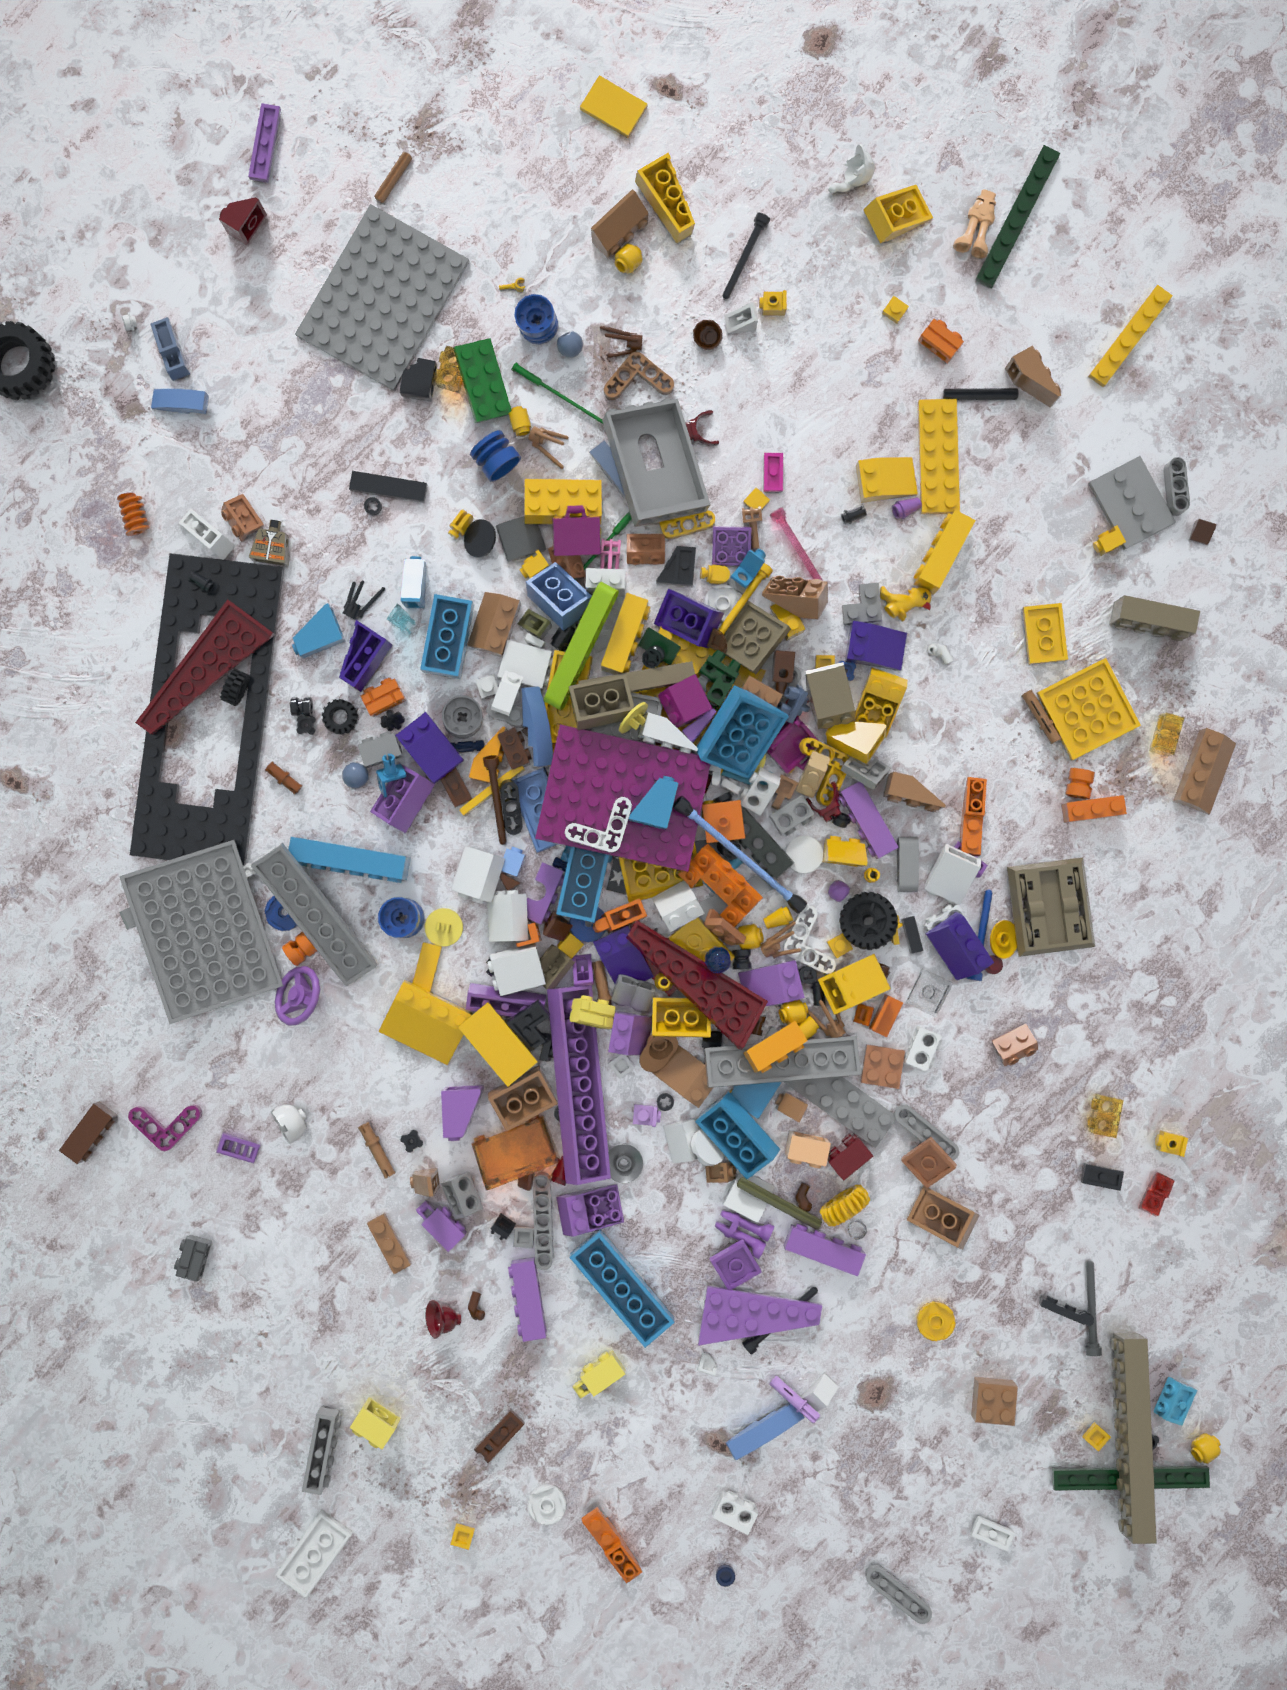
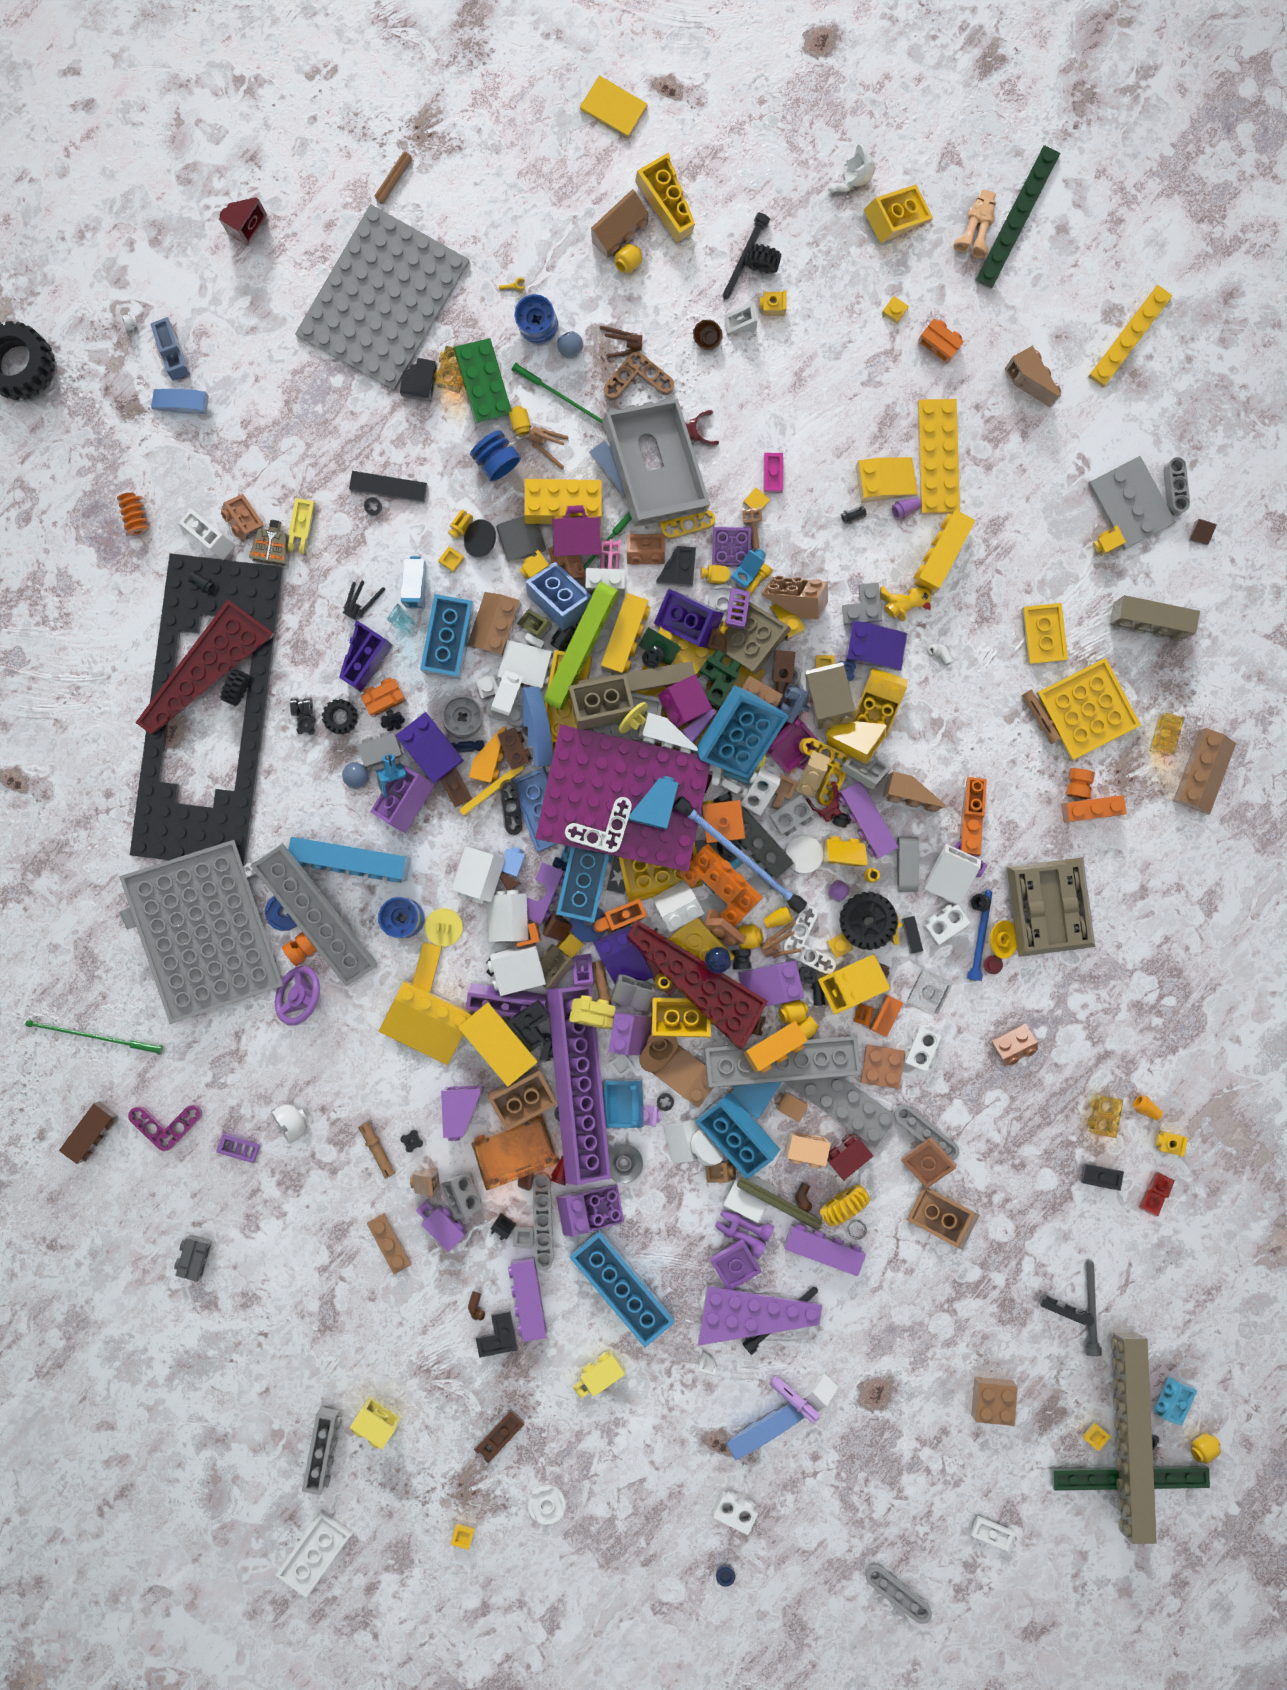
(133, 1044): none -> green piece
(264, 142): medium lavender plate -> none
(283, 778): dark orange pin -> none
(301, 524): none -> light yellow hinge
(318, 634): dark azure slope -> none
(440, 1318): dark red hat -> none
(451, 559): none -> yellow tile
(491, 763): reddish brown piece -> none
(502, 1339): none -> black plate
(612, 1544): orange slope -> none
(623, 1103): none -> dark azure piece
(714, 1041): black tile -> none
(739, 624): none -> medium lavender slope
(763, 258): none -> black tyre
(780, 518): clear pink piece -> none
(834, 1028): medium nougat plant -> none
(935, 1321): yellow tile -> none
(959, 947): dark purple slope -> none
(981, 393): black axle -> none
(982, 907): none -> black bush
(1146, 1107): none -> light orange cone

